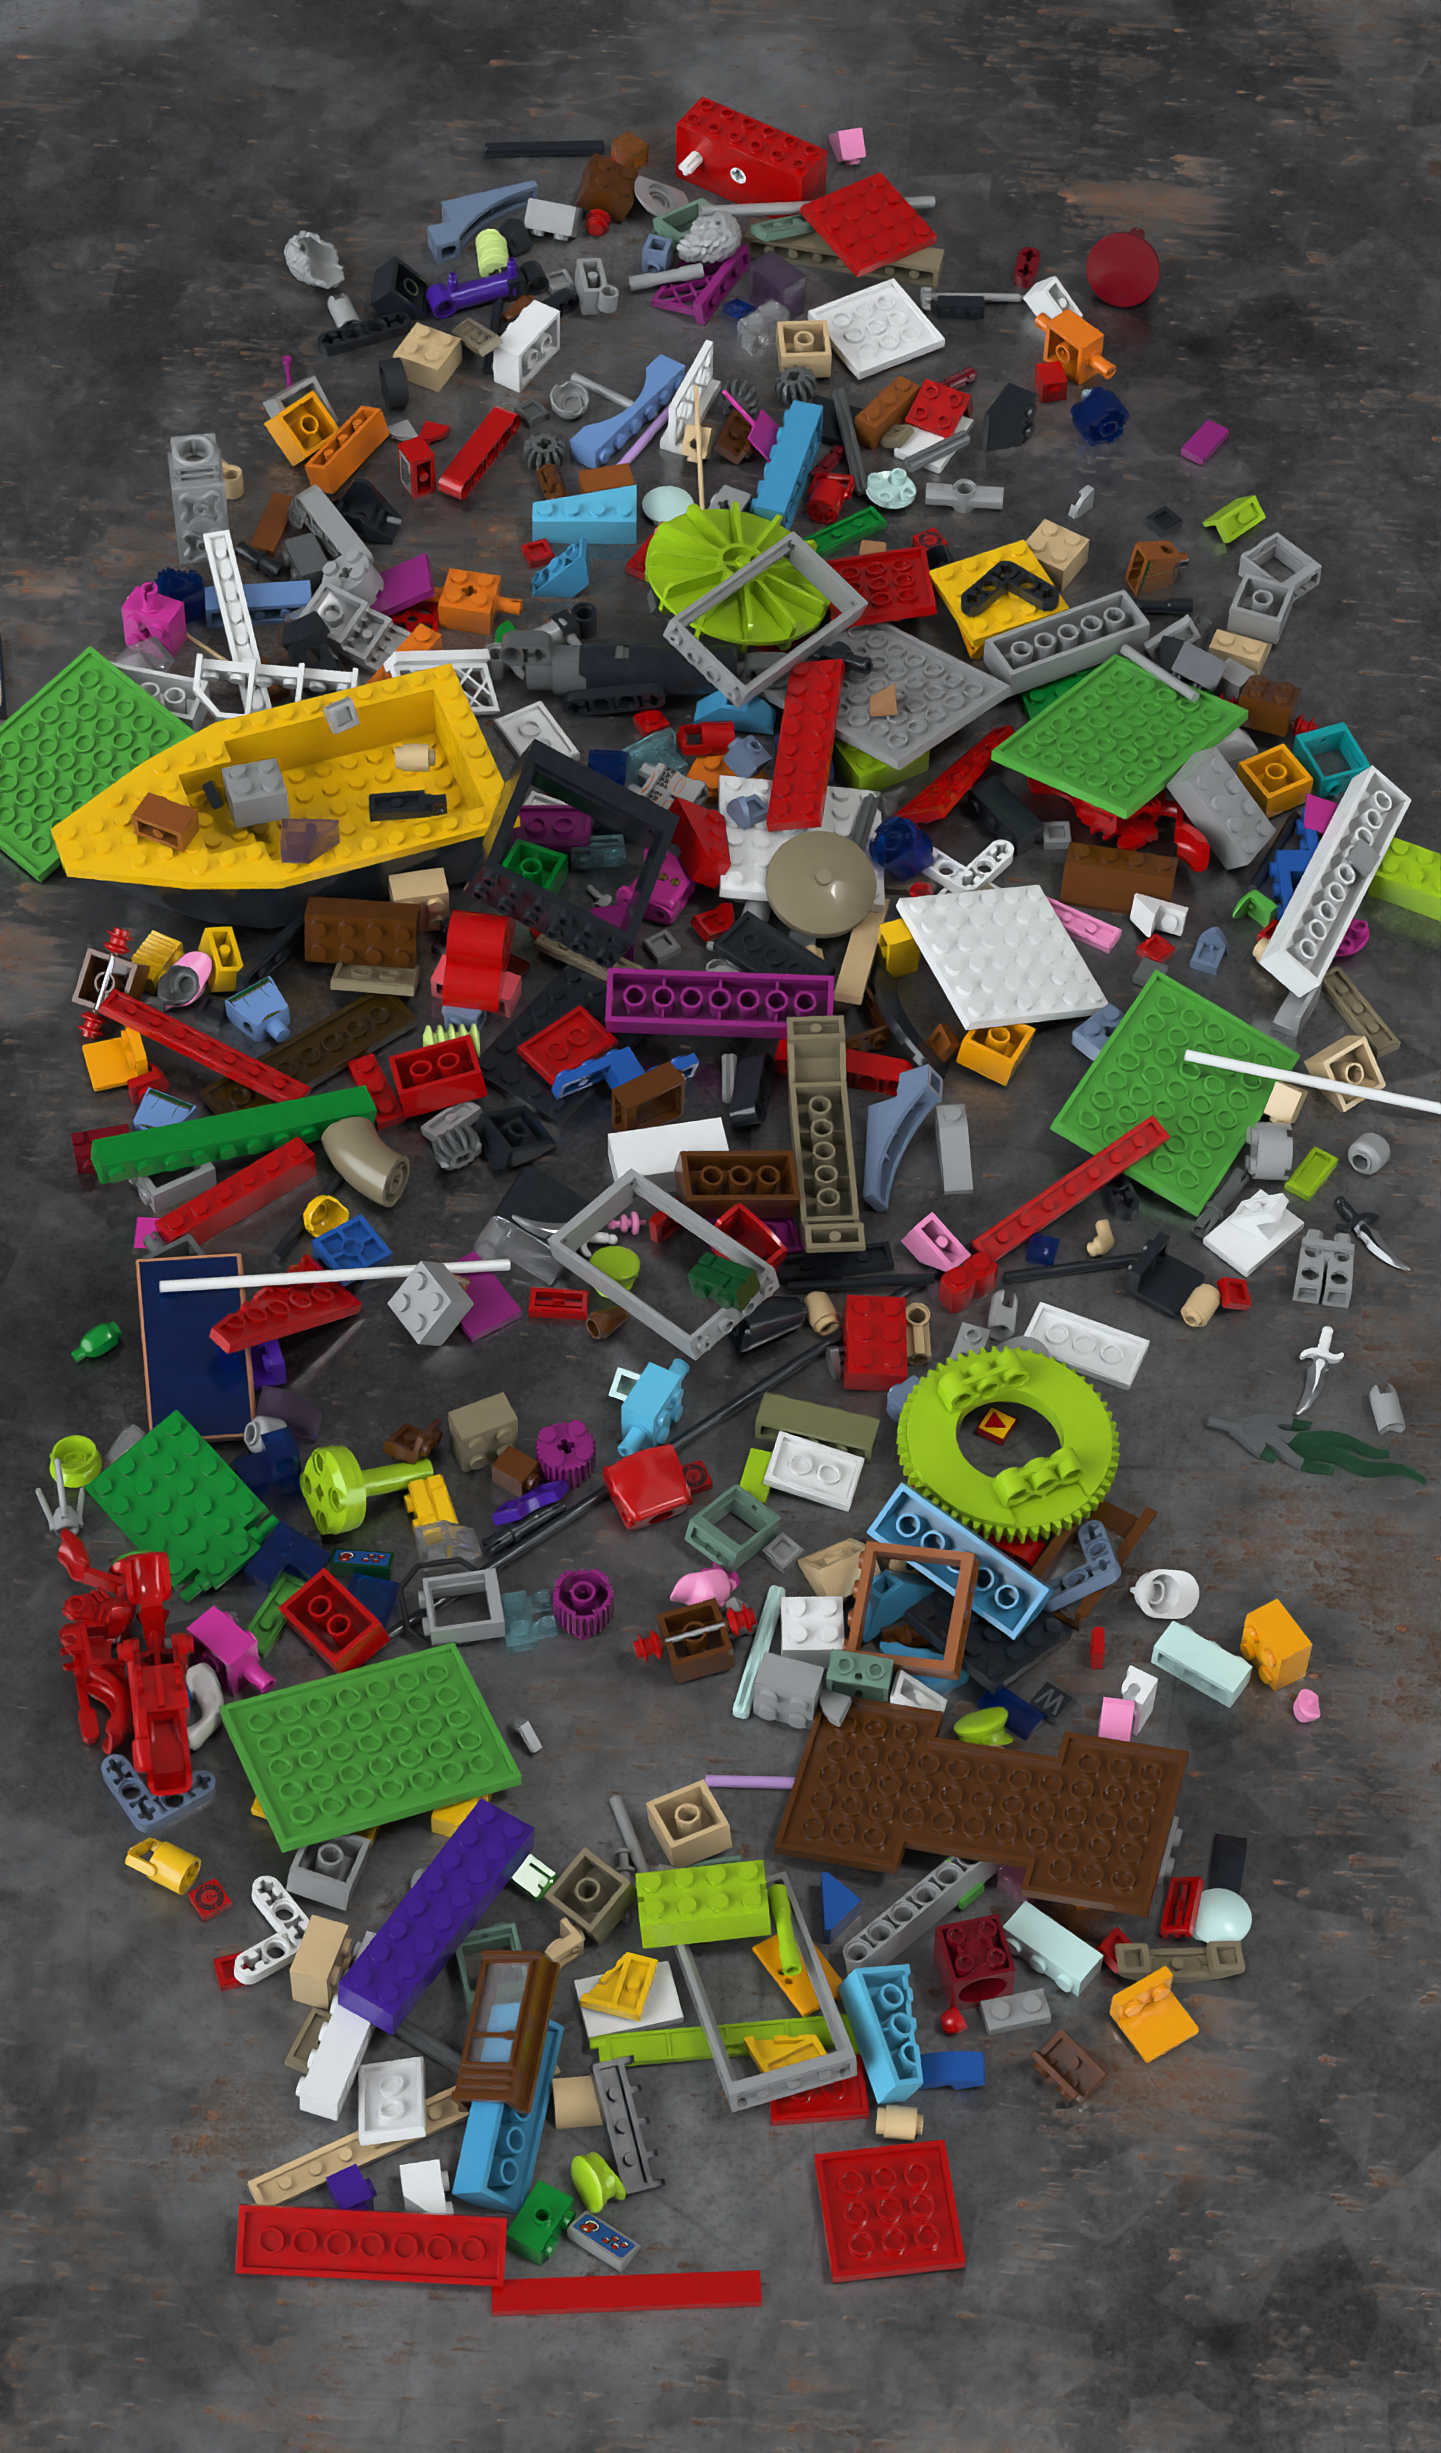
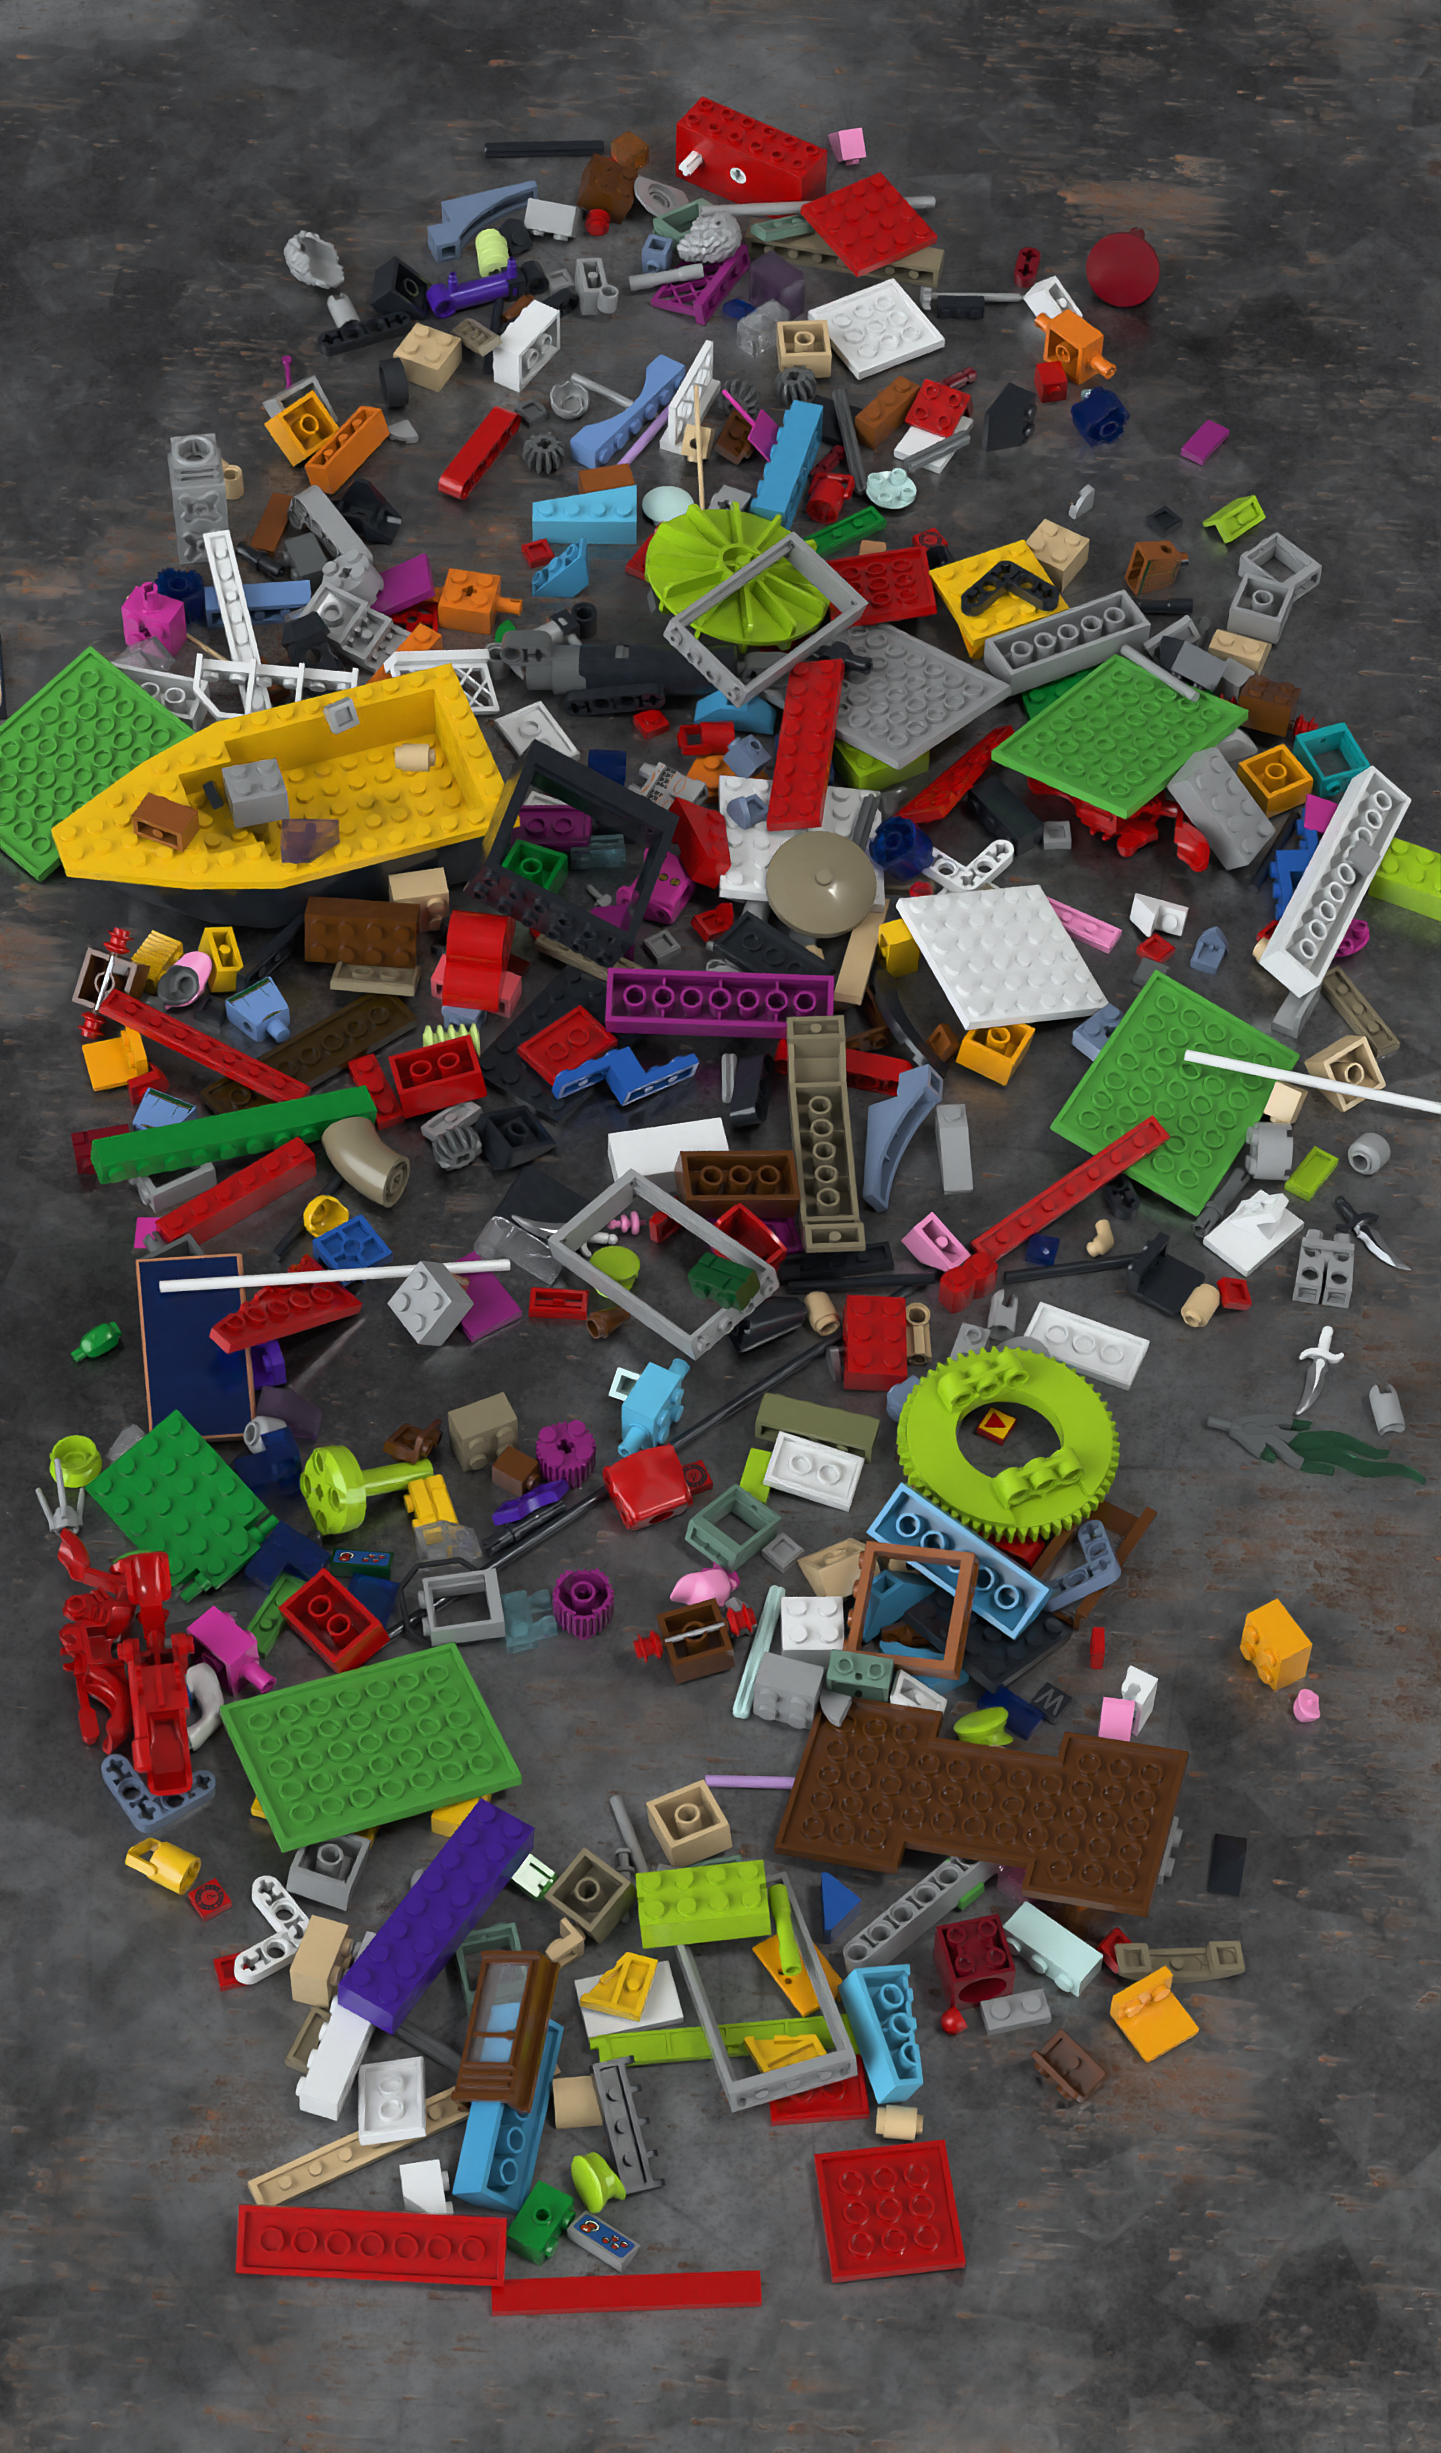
(350, 2189): dark purple brick -> none
(406, 805): black hinge -> none
(417, 467): red brick -> none
(434, 431): red tile -> none
(525, 1730): light grey tile -> none
(552, 482): reddish brown hinge -> none
(652, 750): clear light blue bracket -> none
(657, 1112): reddish brown window -> none
(884, 702): medium nougat slope -> none
(896, 436): dark tan tile -> none
(953, 2068): blue slope -> none
(964, 495): light grey piece -> none
(1111, 877): reddish brown slope -> none
(1166, 1593): white piece -> none
(1187, 1906): red tile -> none
(1201, 1663): light aqua brick -> none
(1222, 1916): light aqua dish -> none
(1256, 906): bright green plate -> none

